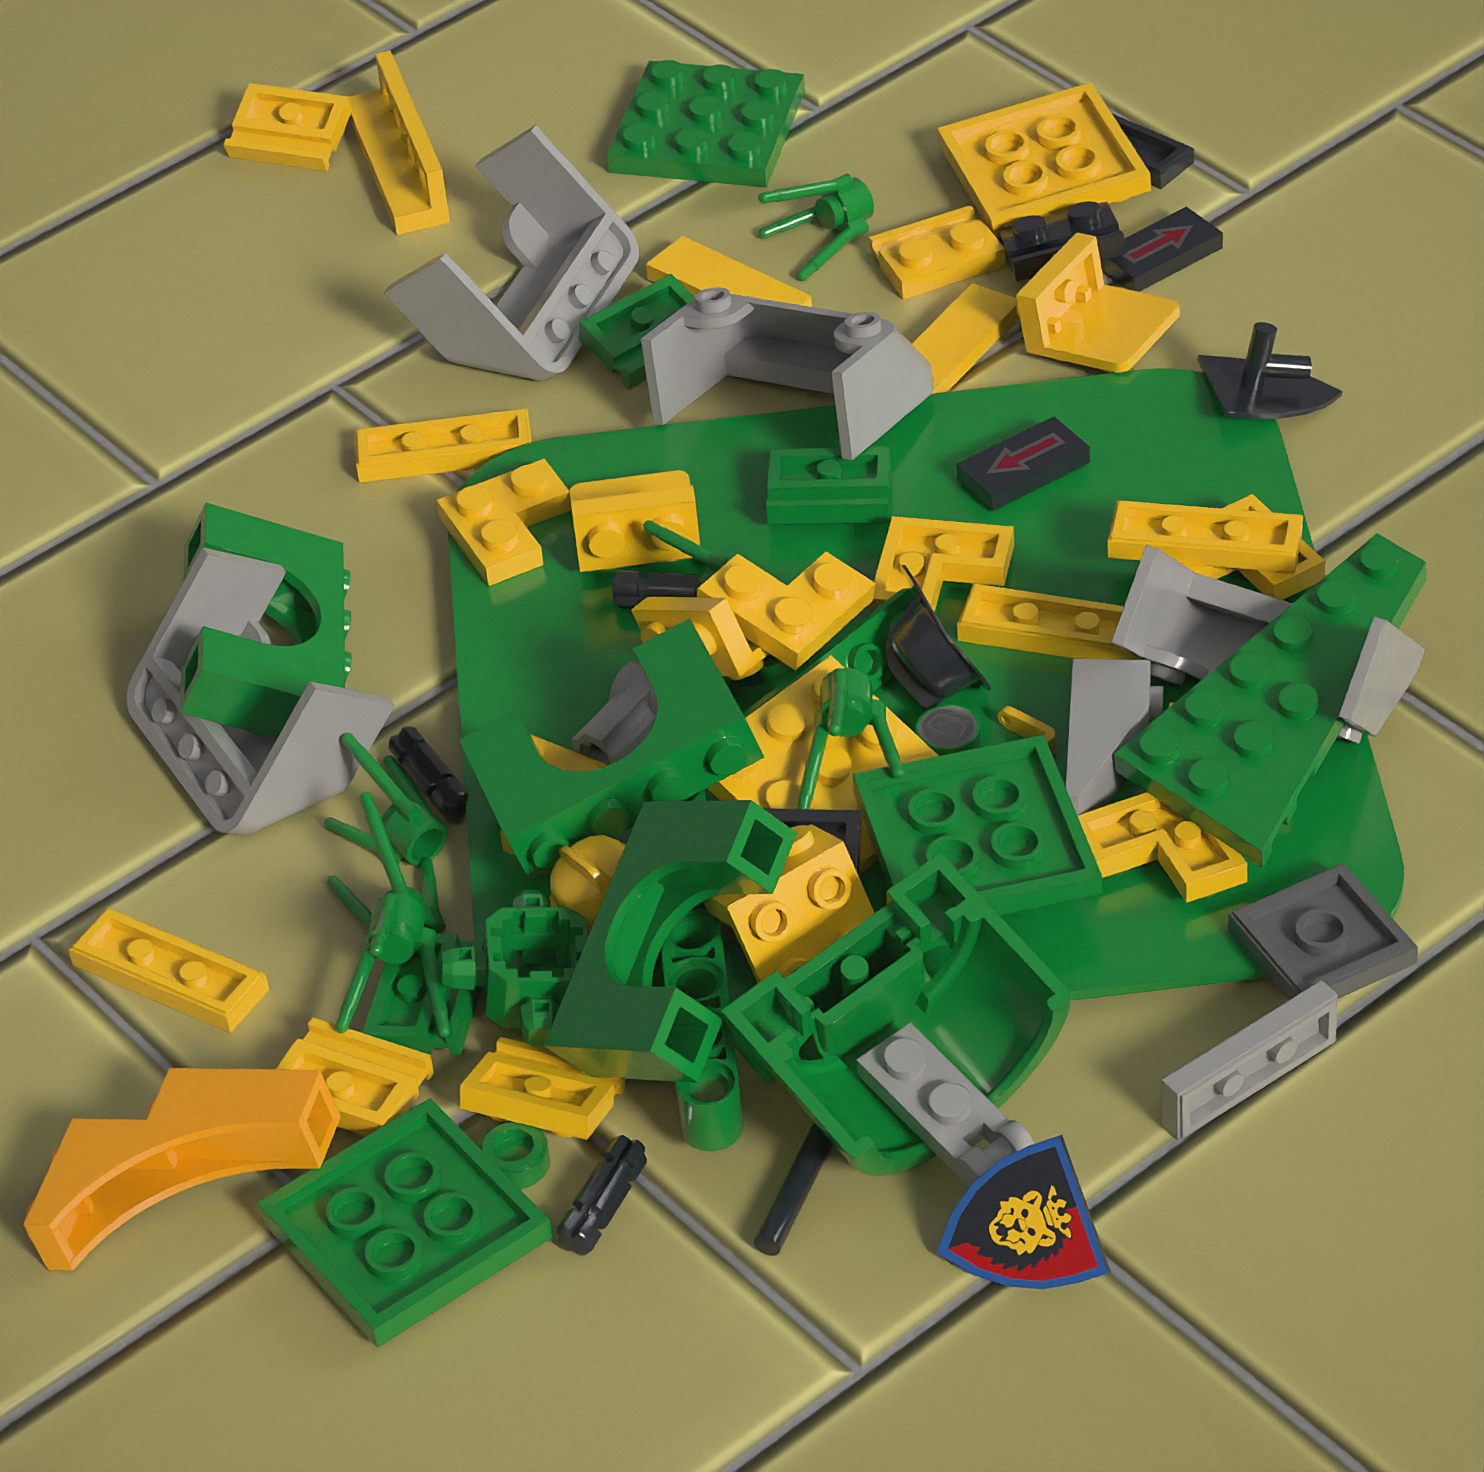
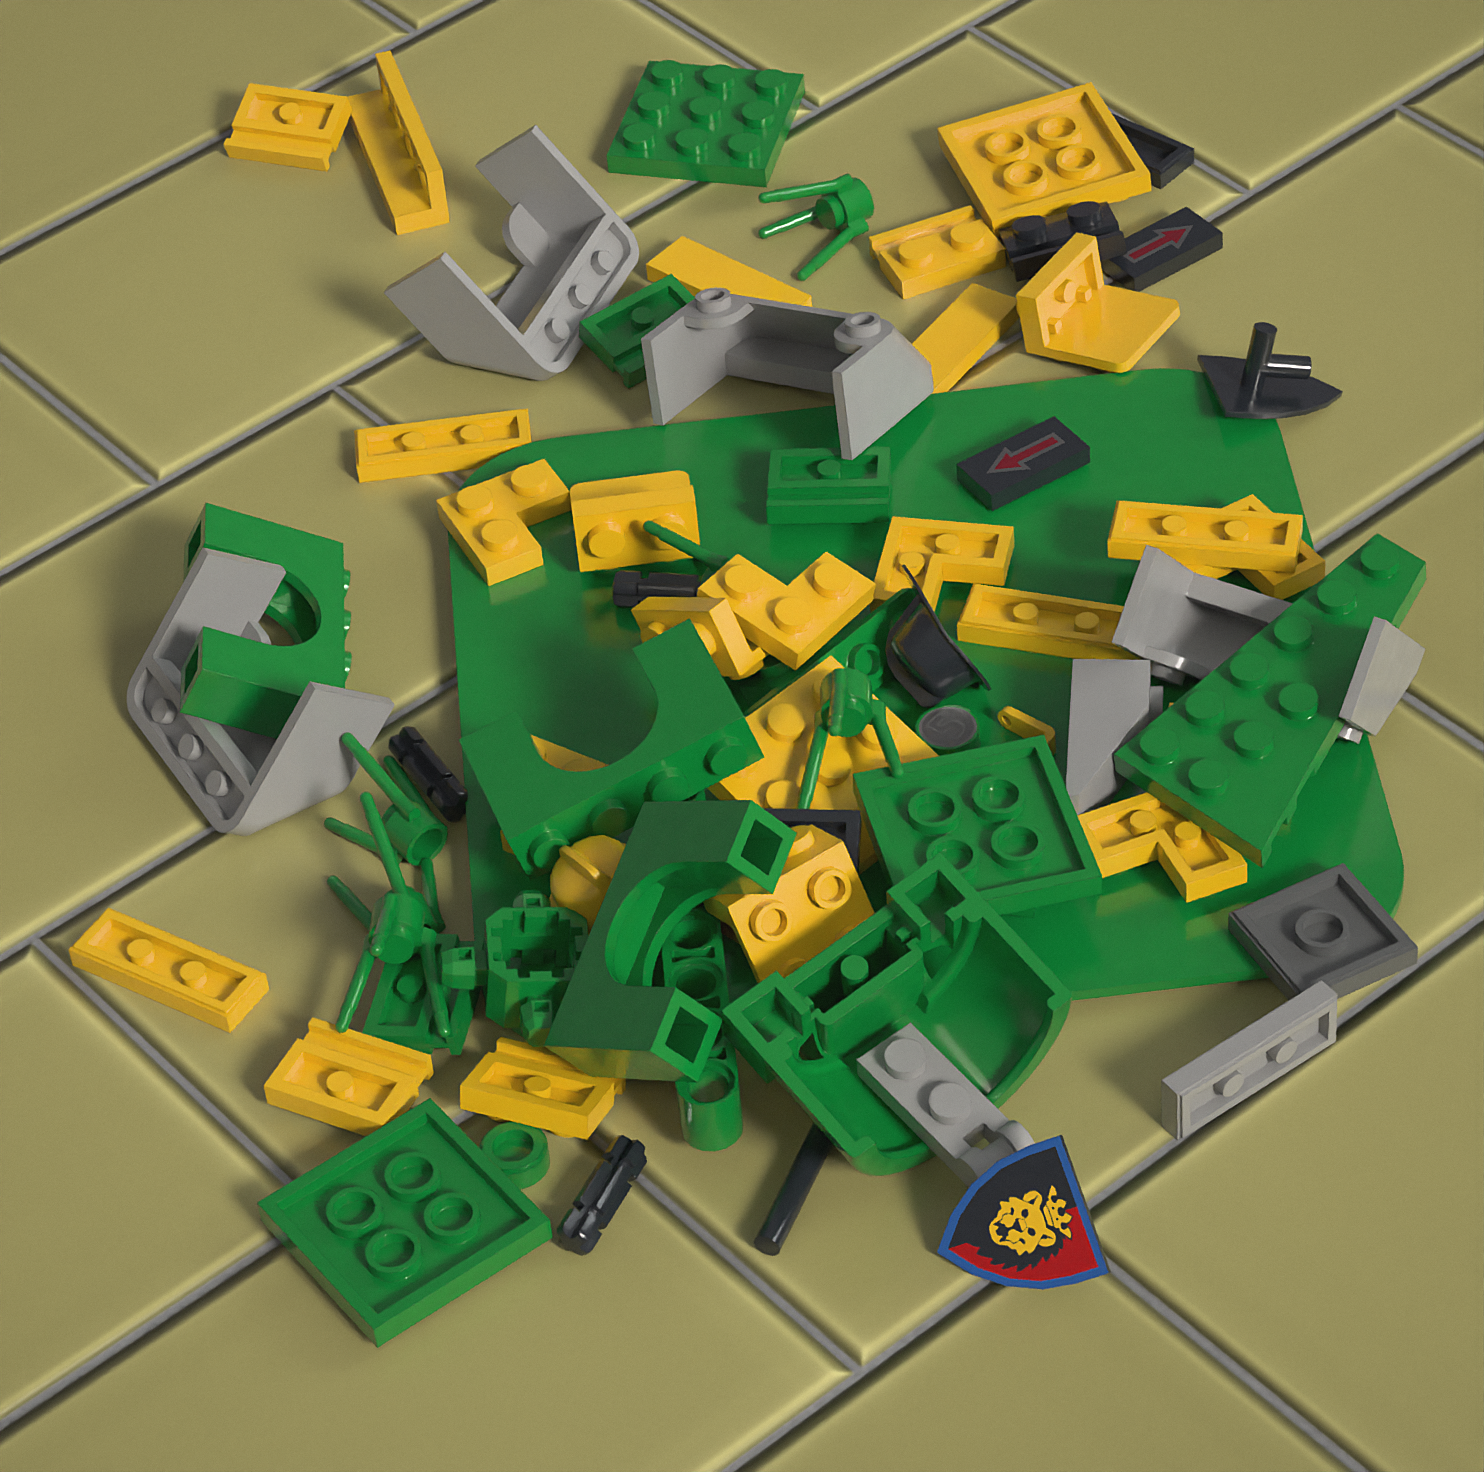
(194, 1132): light orange arch -> none
(622, 721): light grey piece -> none

